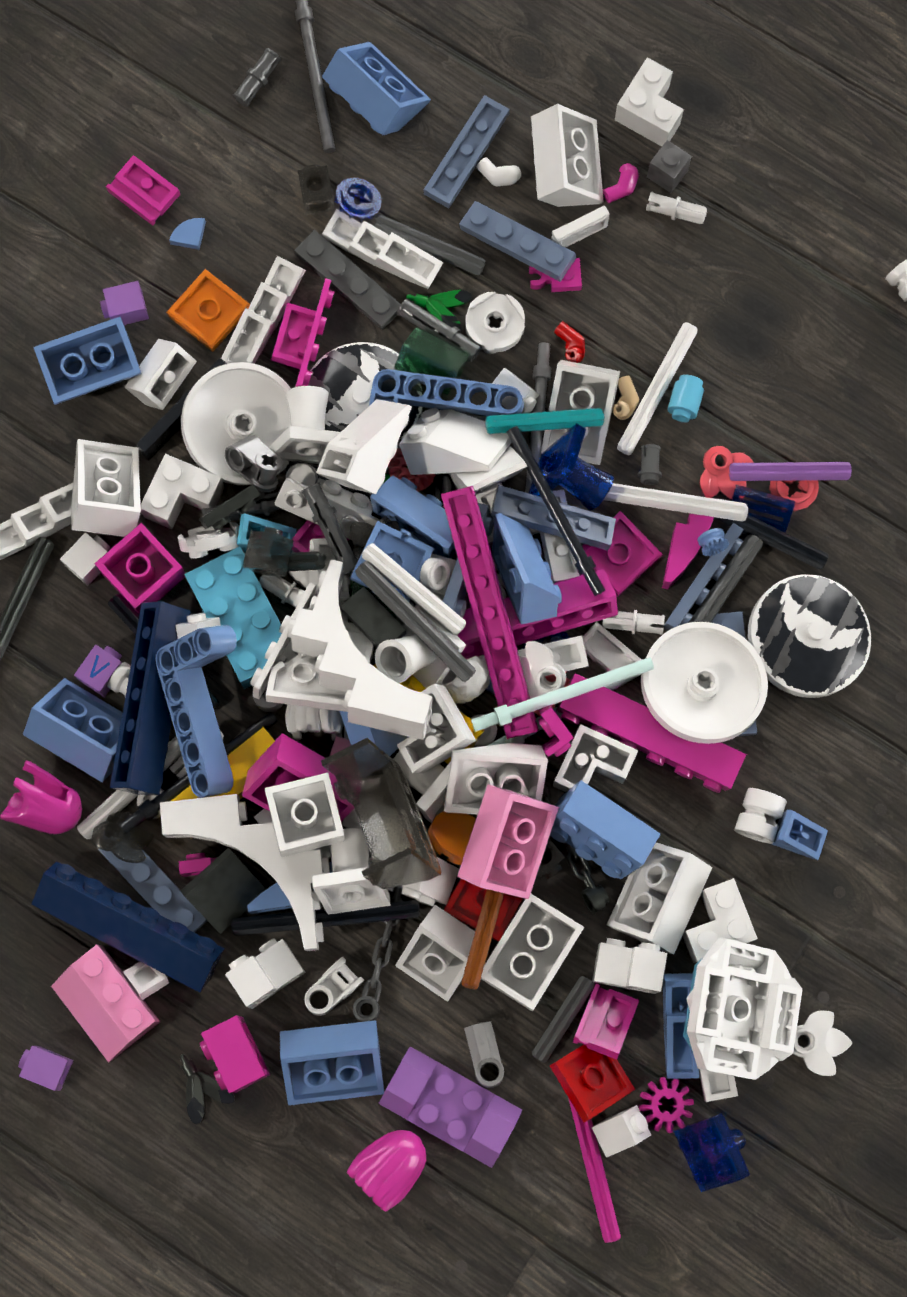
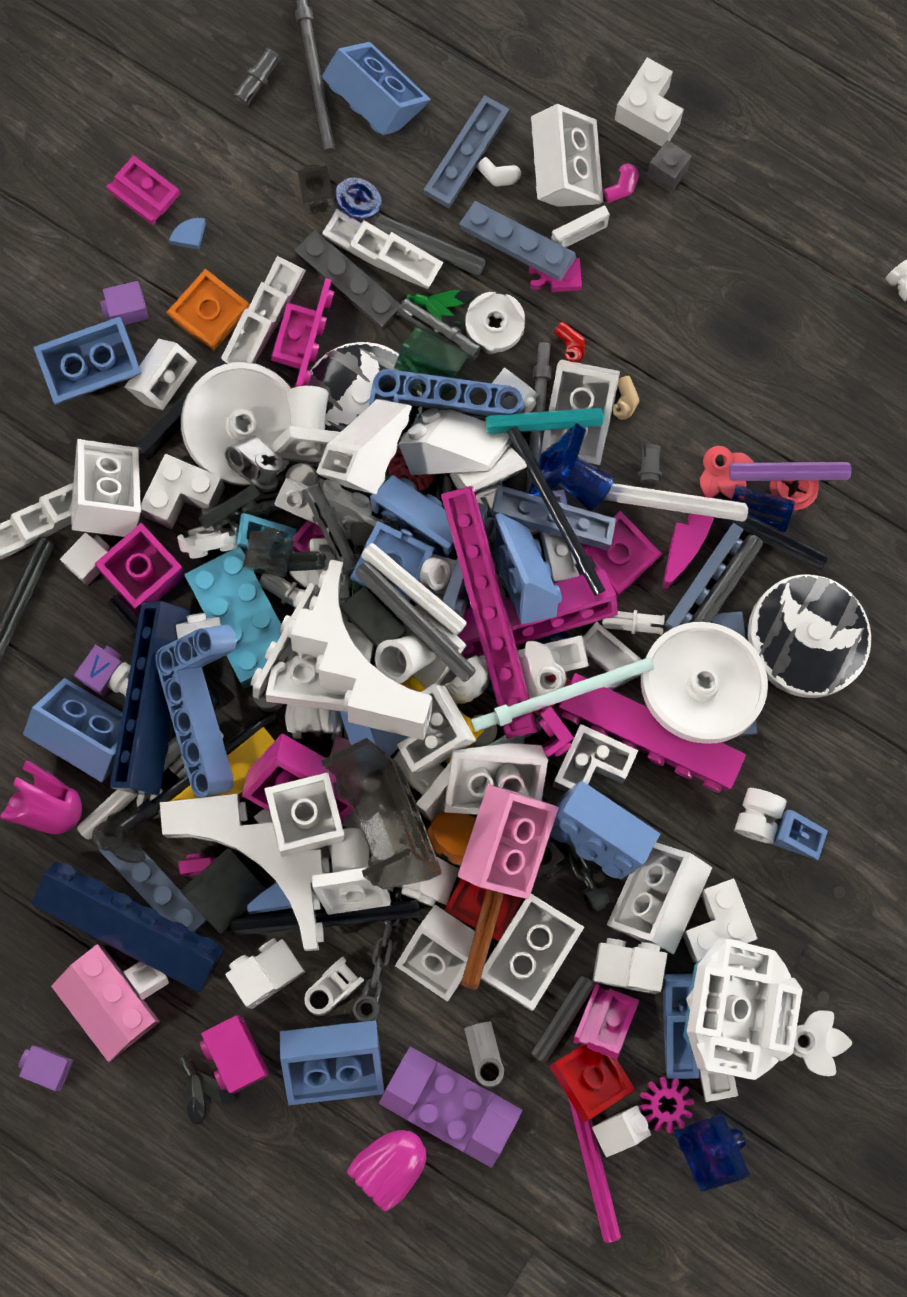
(657, 388): white axle -> none
(676, 208): white axle -> none
(686, 398): medium azure brick -> none
(713, 541): medium blue bush -> none

